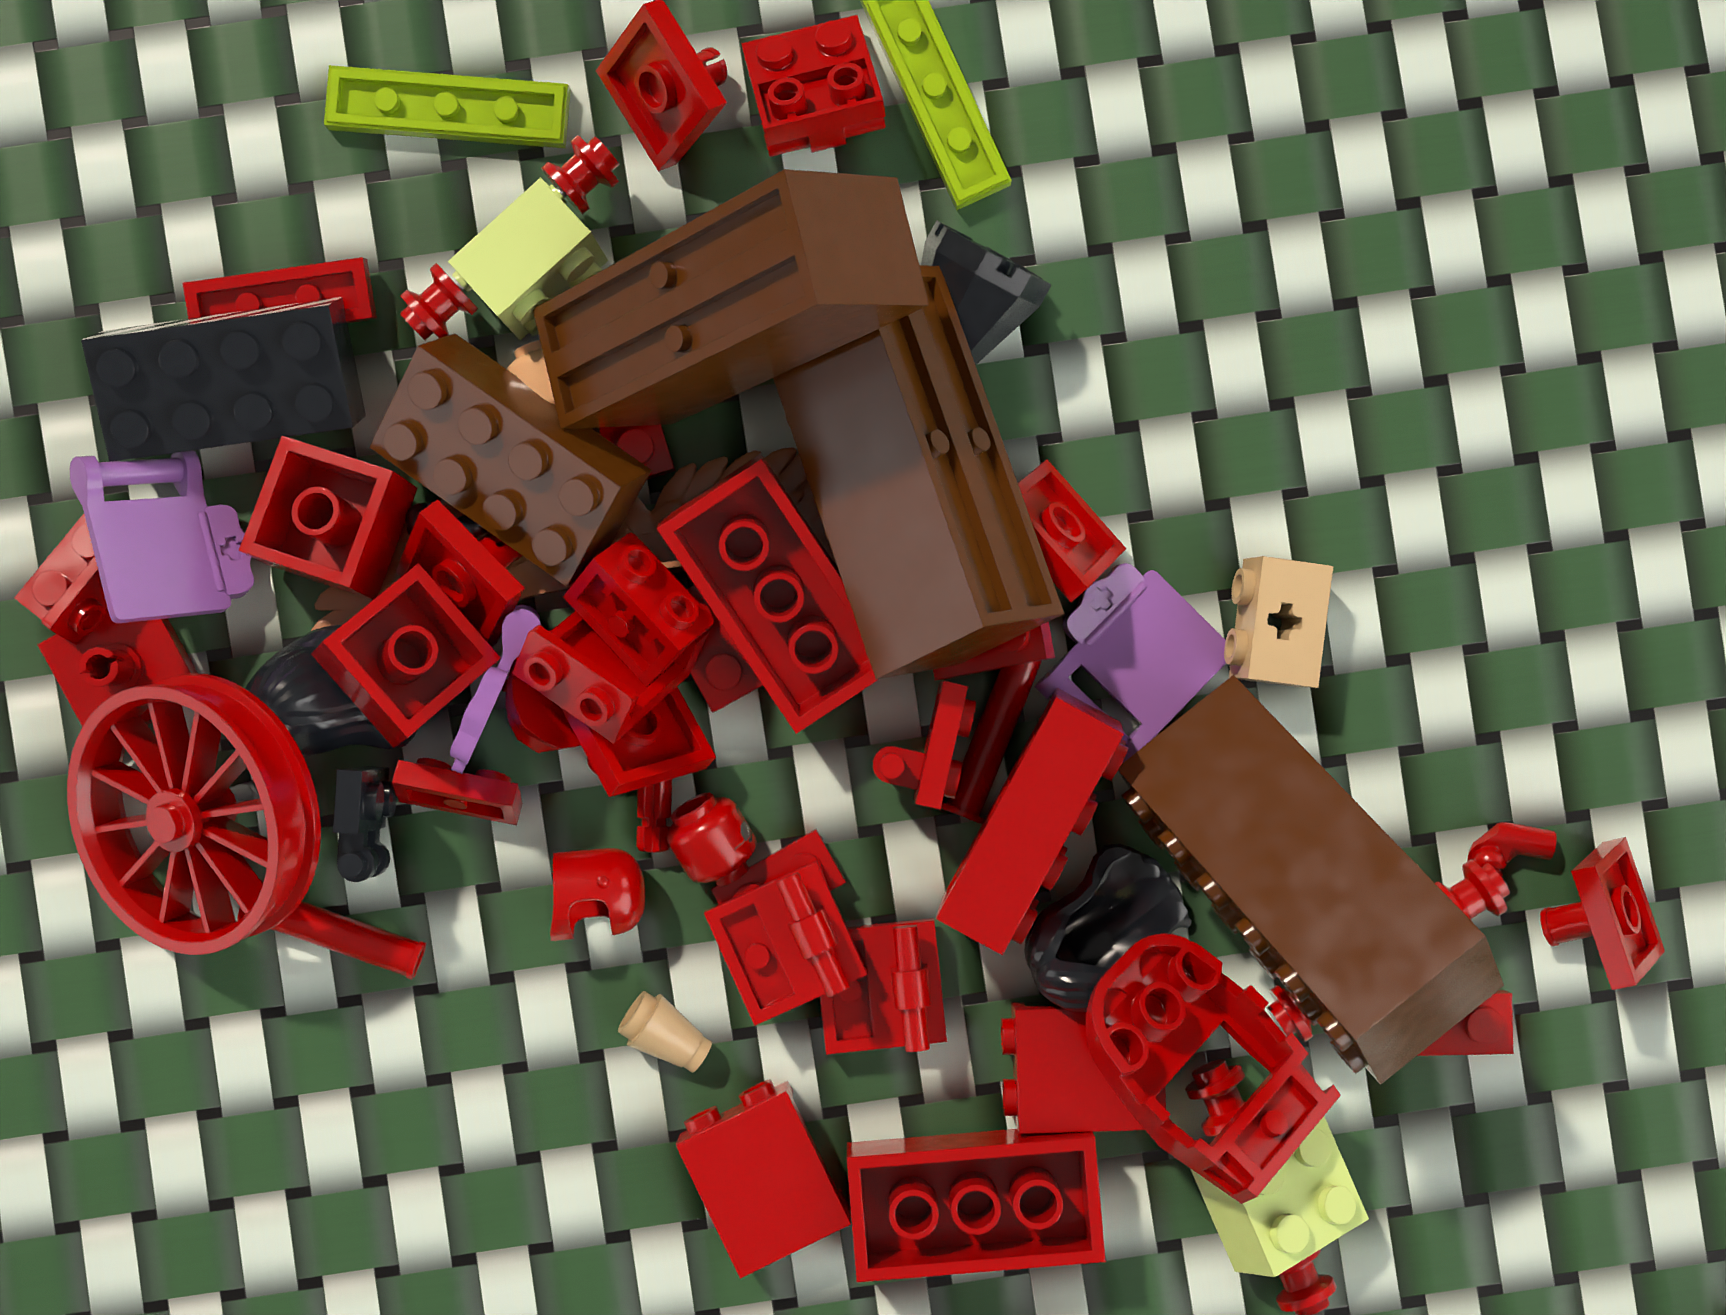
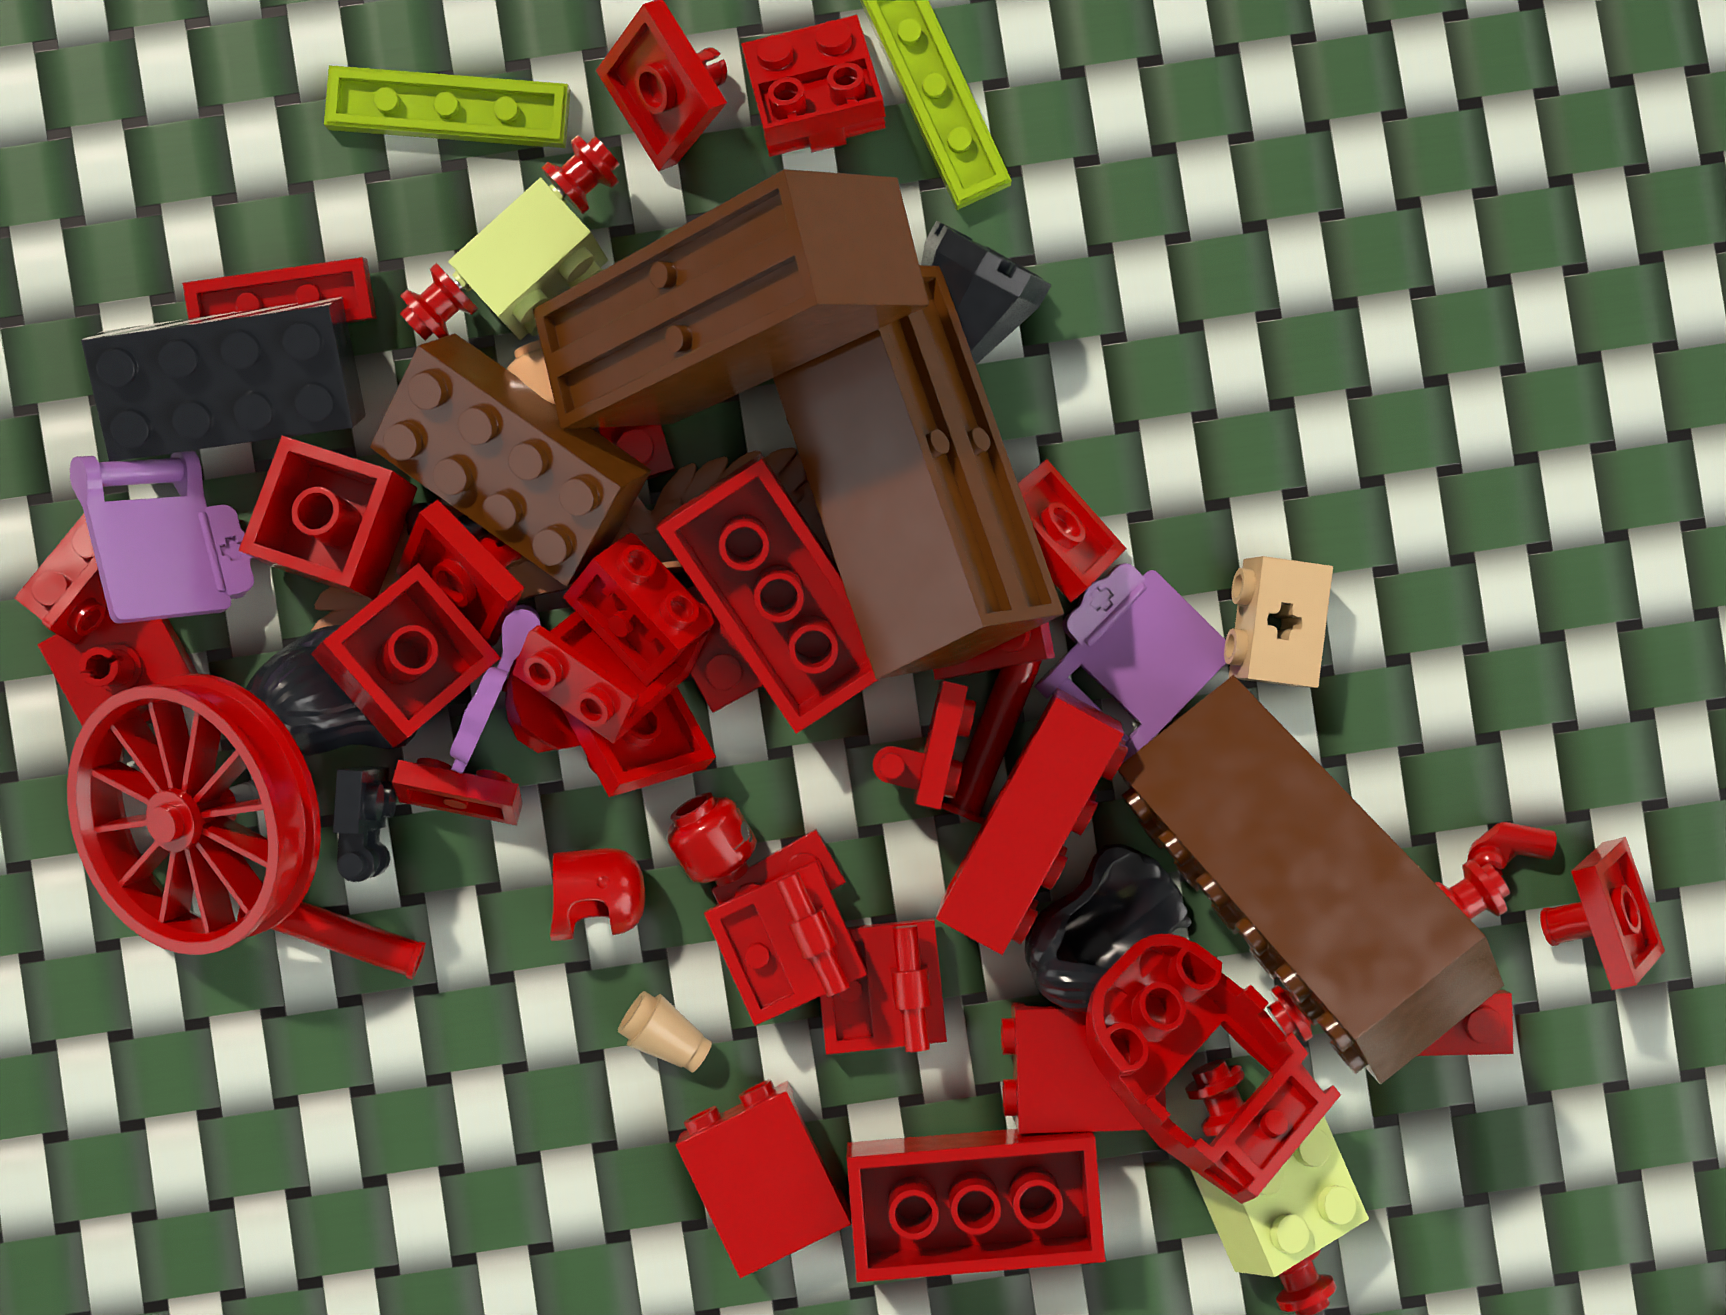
(654, 807): red axle -> none

